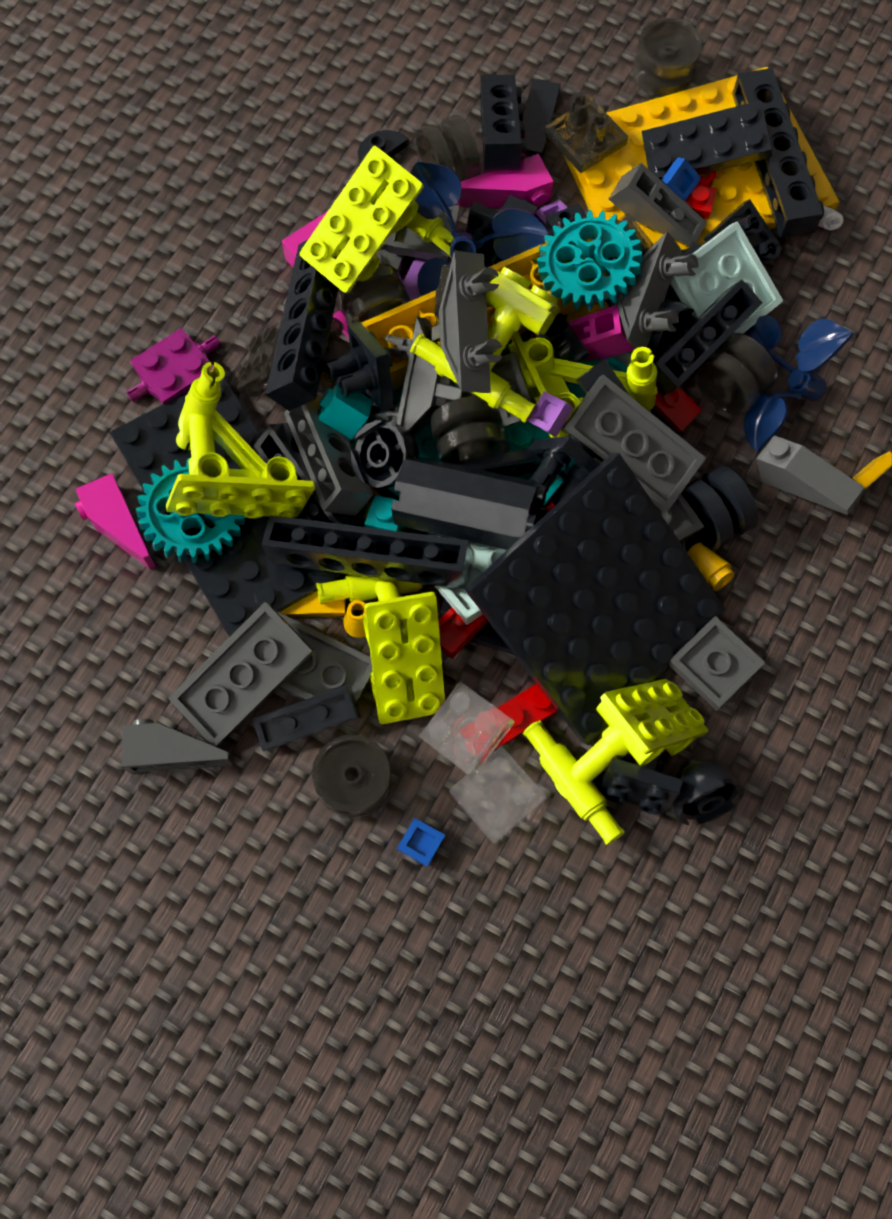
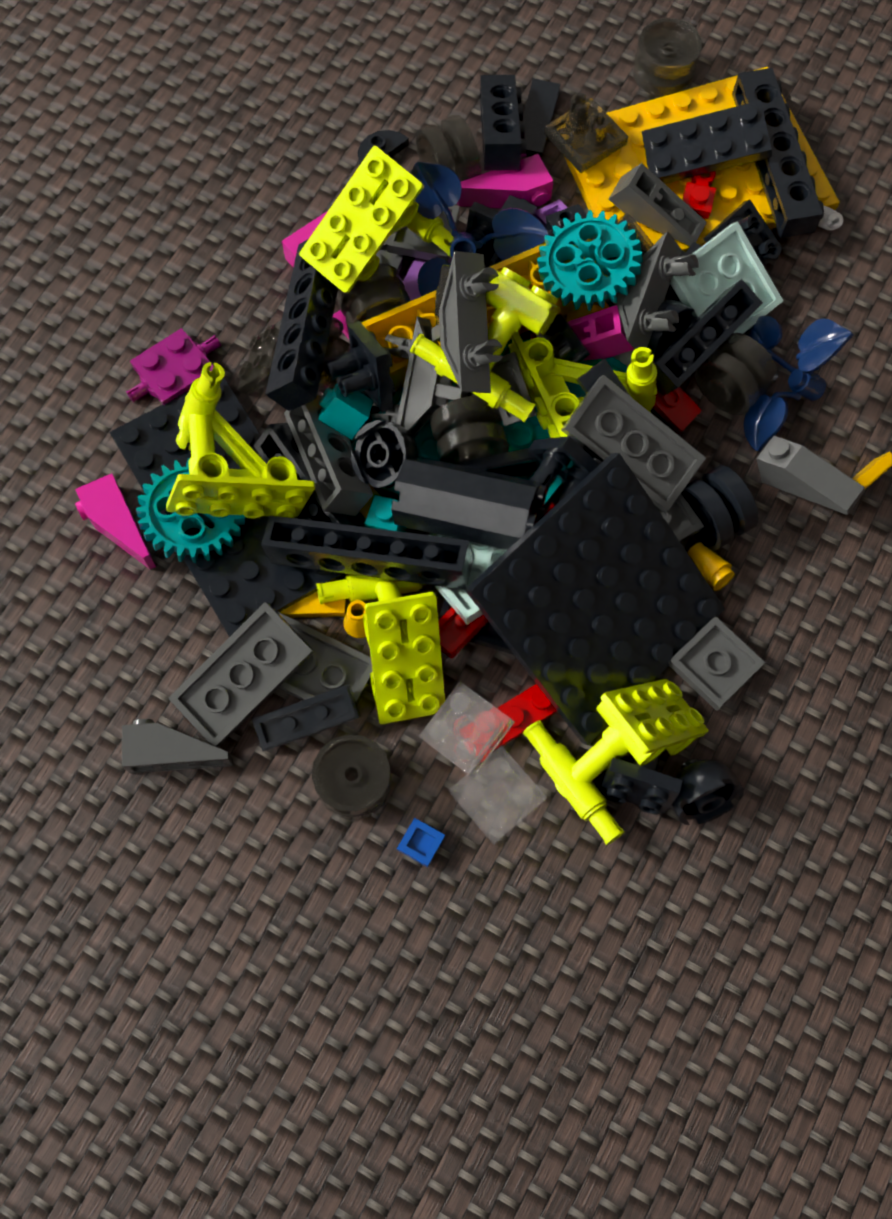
(550, 413): medium lavender plate -> none
(681, 178): blue plate -> none

